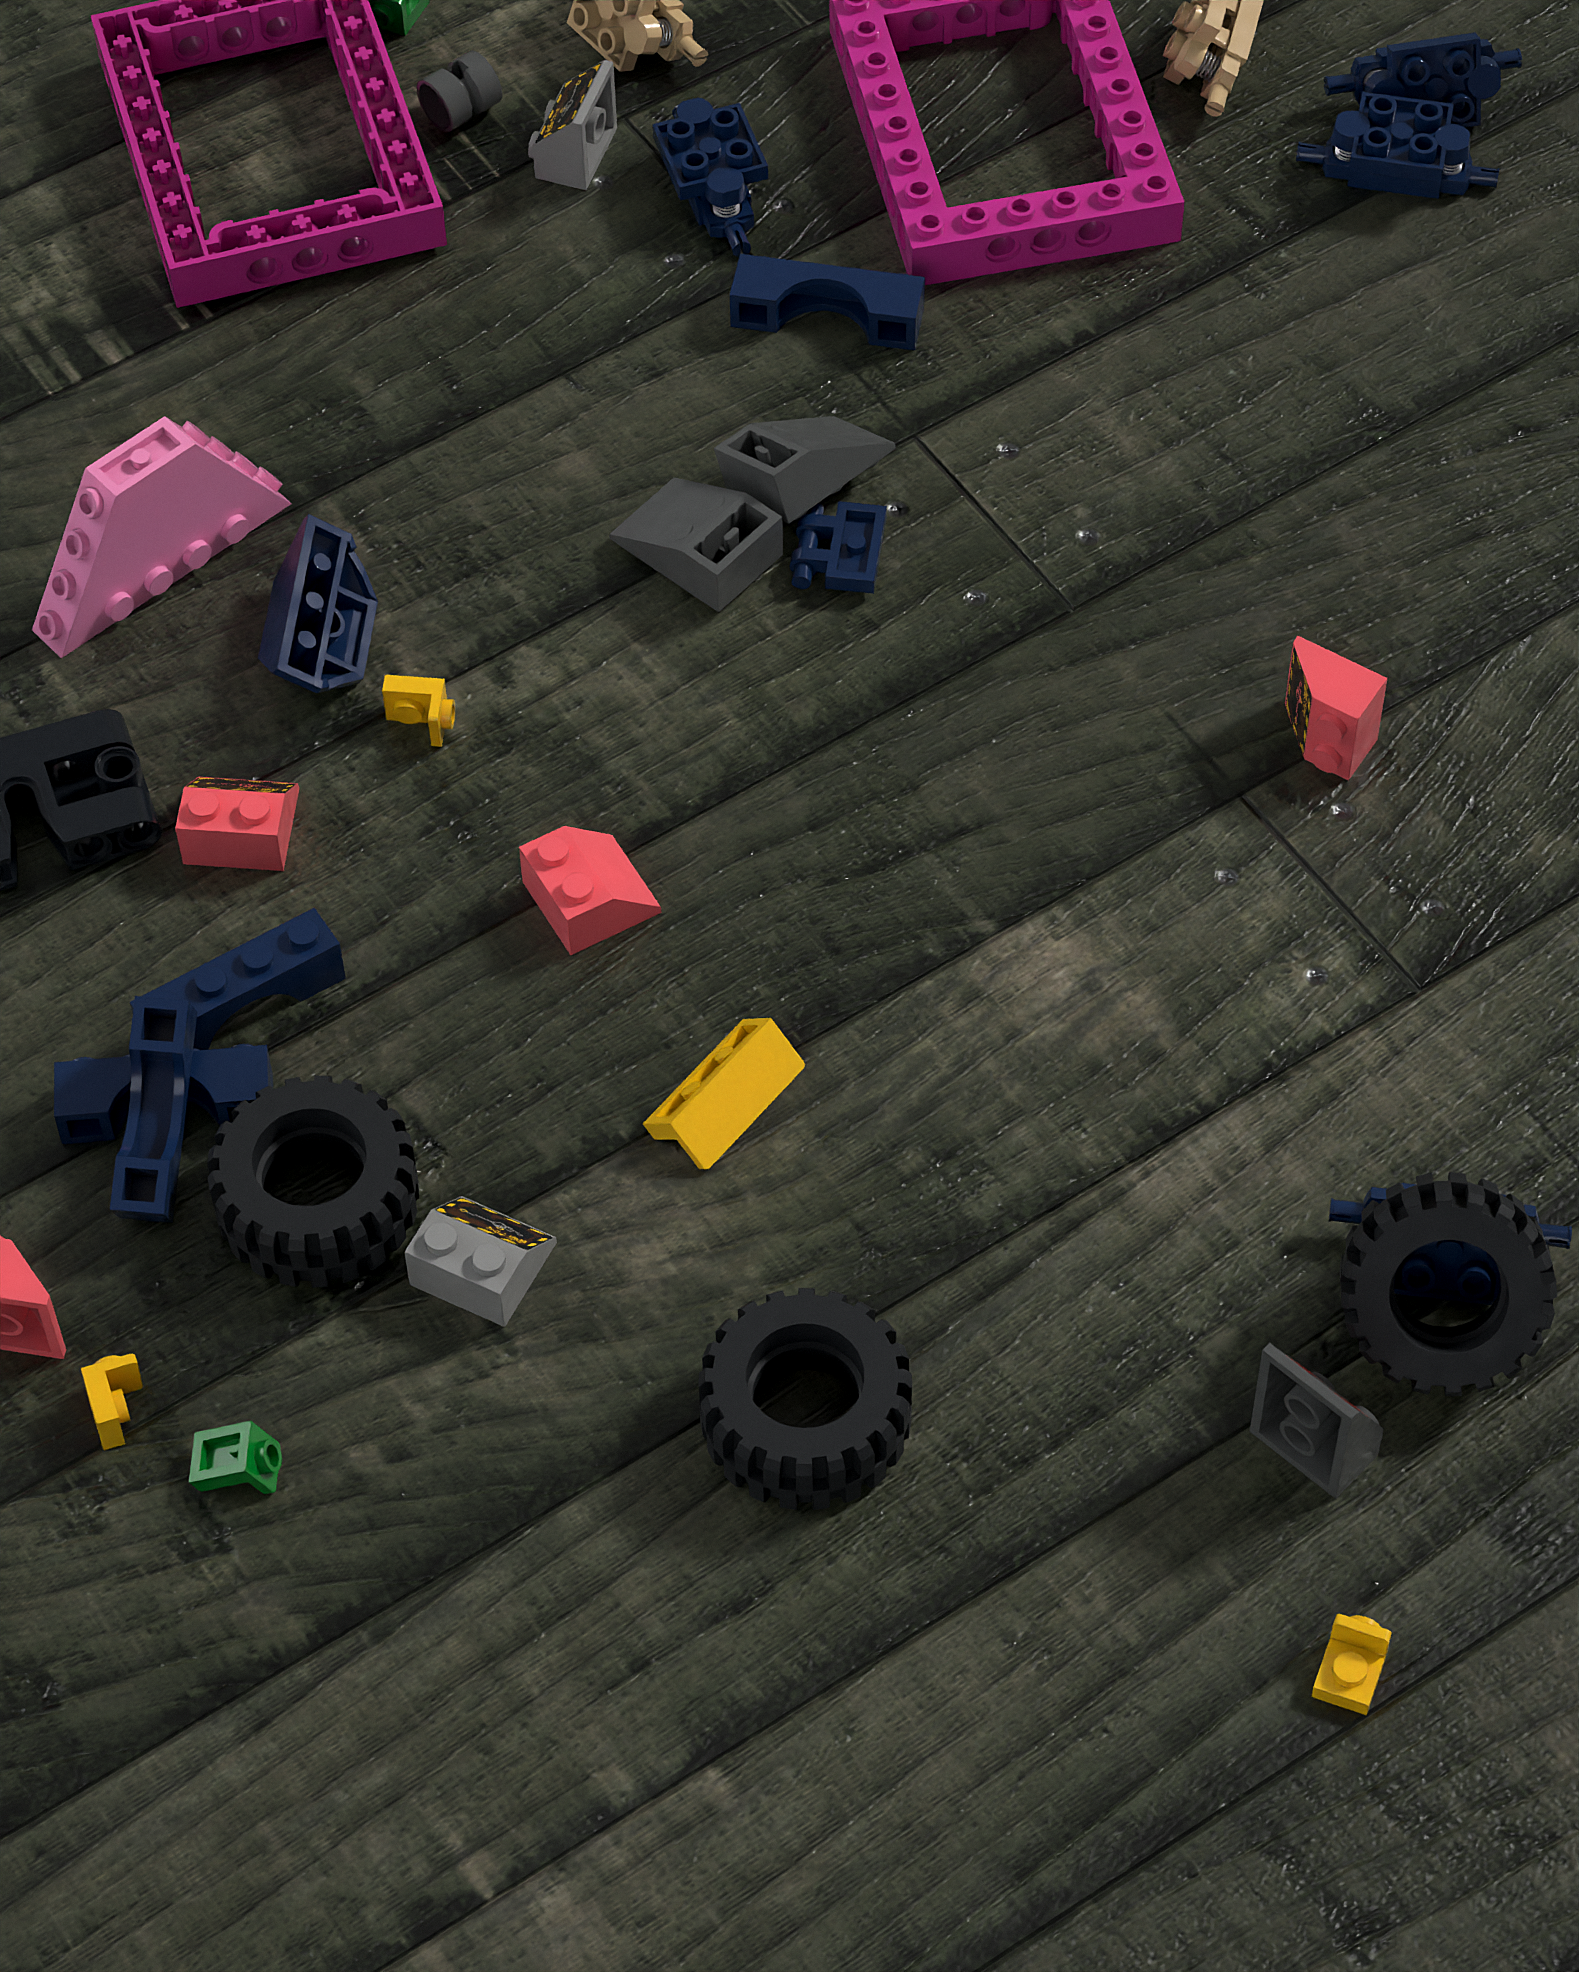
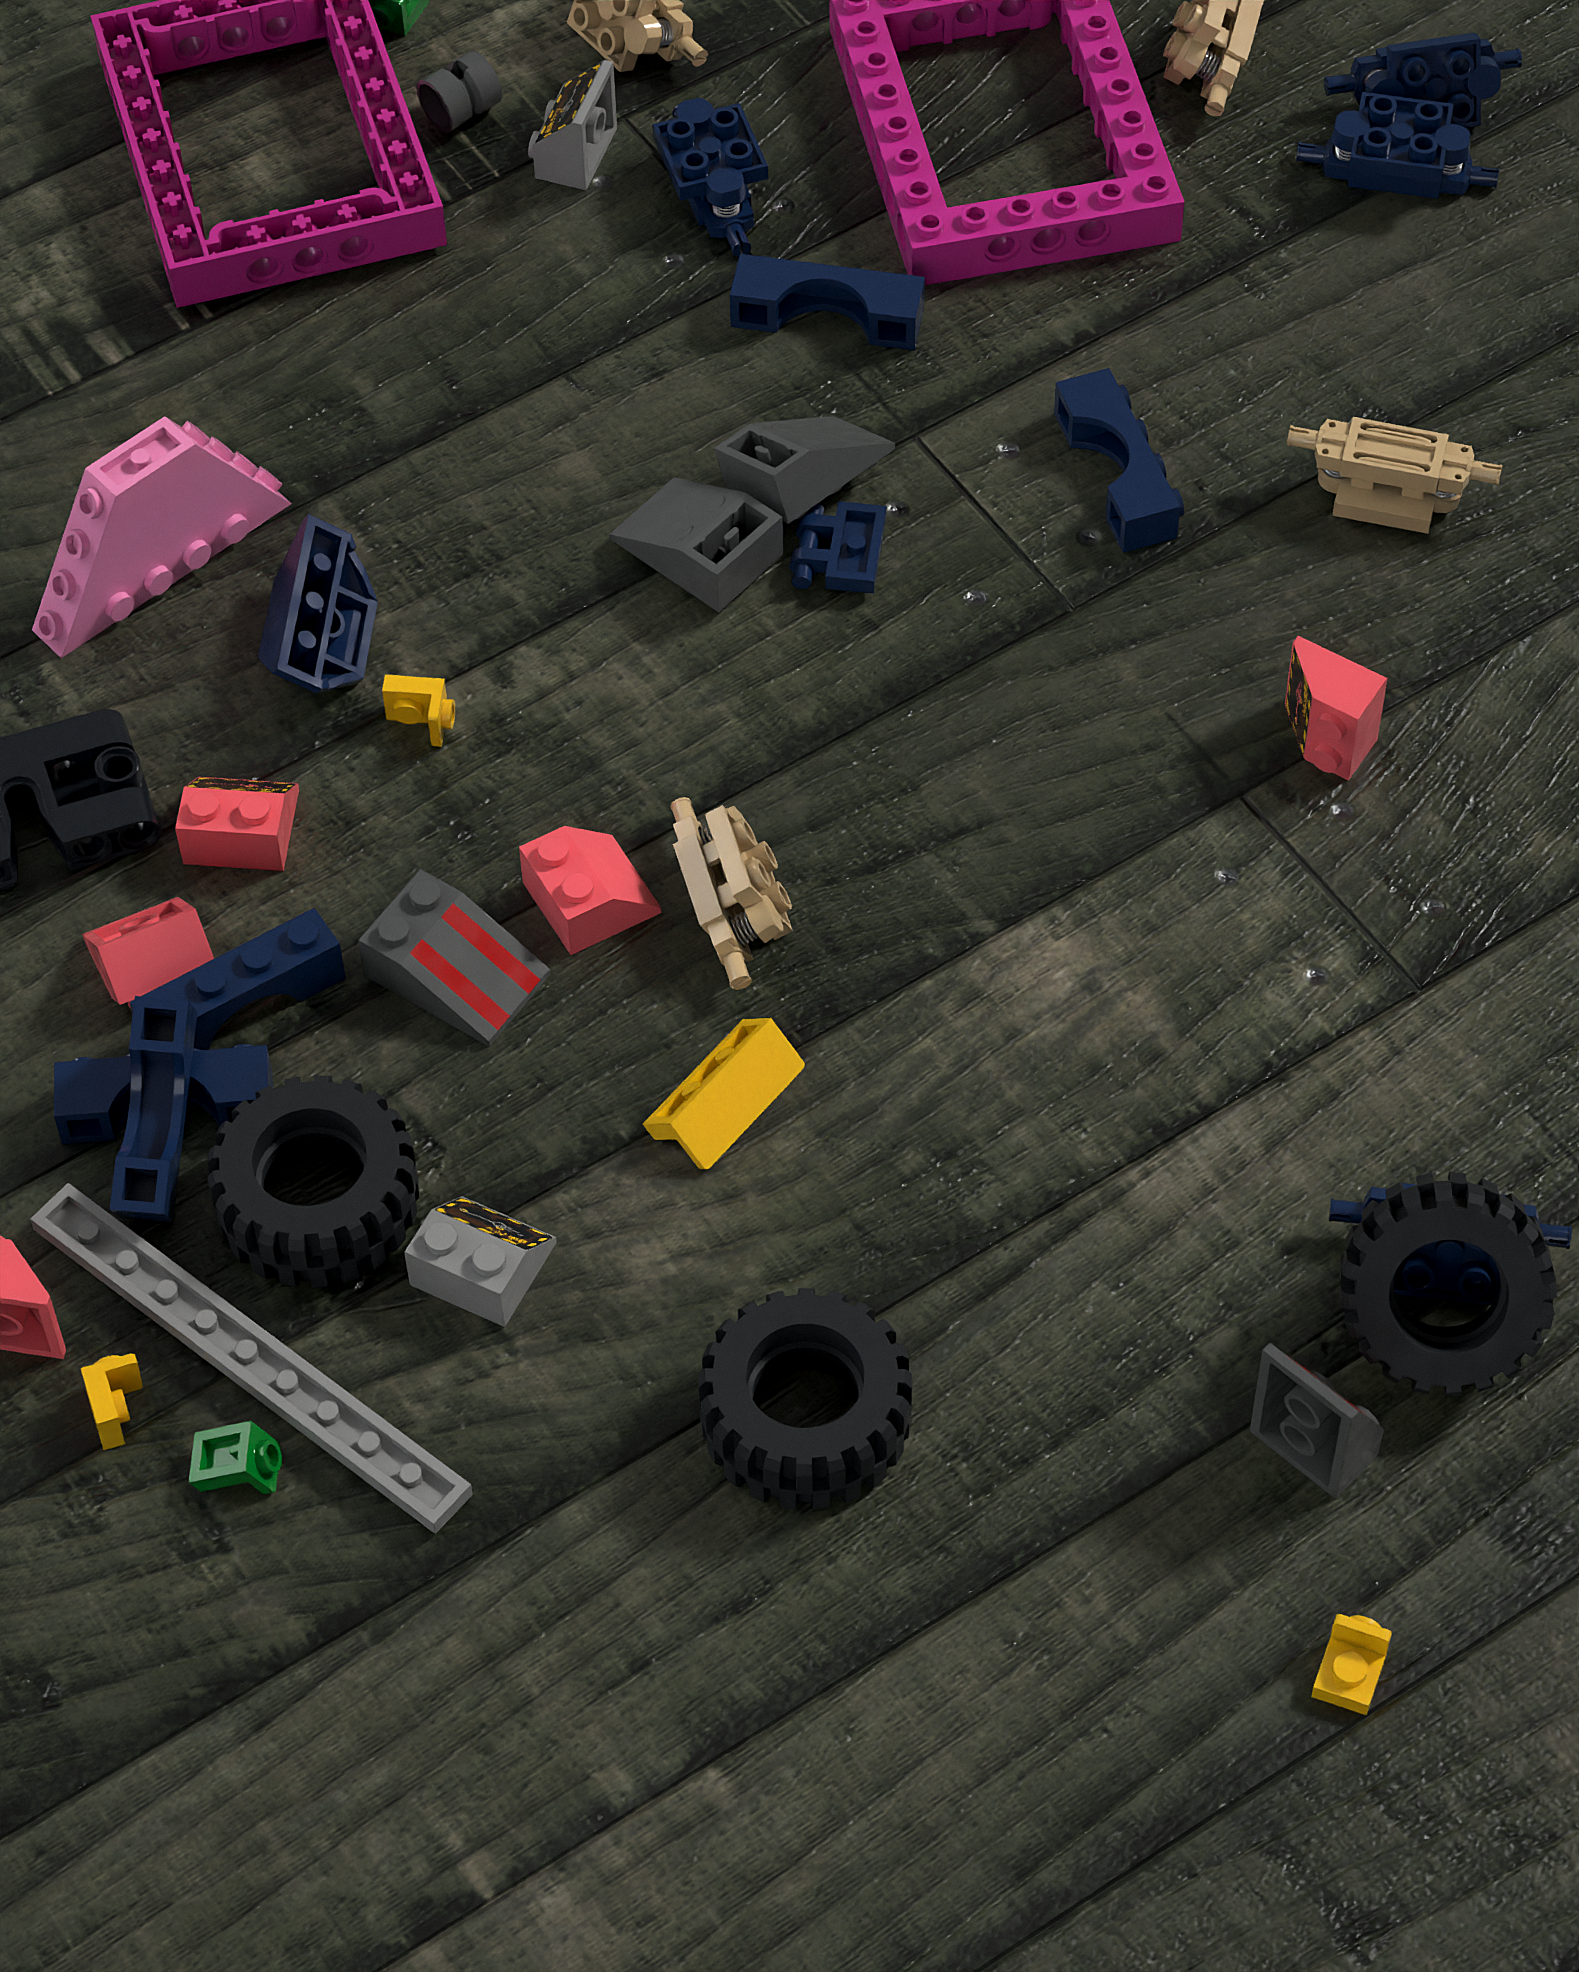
(148, 949): none -> coral slope
(253, 1358): none -> light grey plate
(450, 959): none -> dark grey slope
(727, 870): none -> tan piece
(1099, 418): none -> dark blue arch
(1391, 471): none -> tan piece

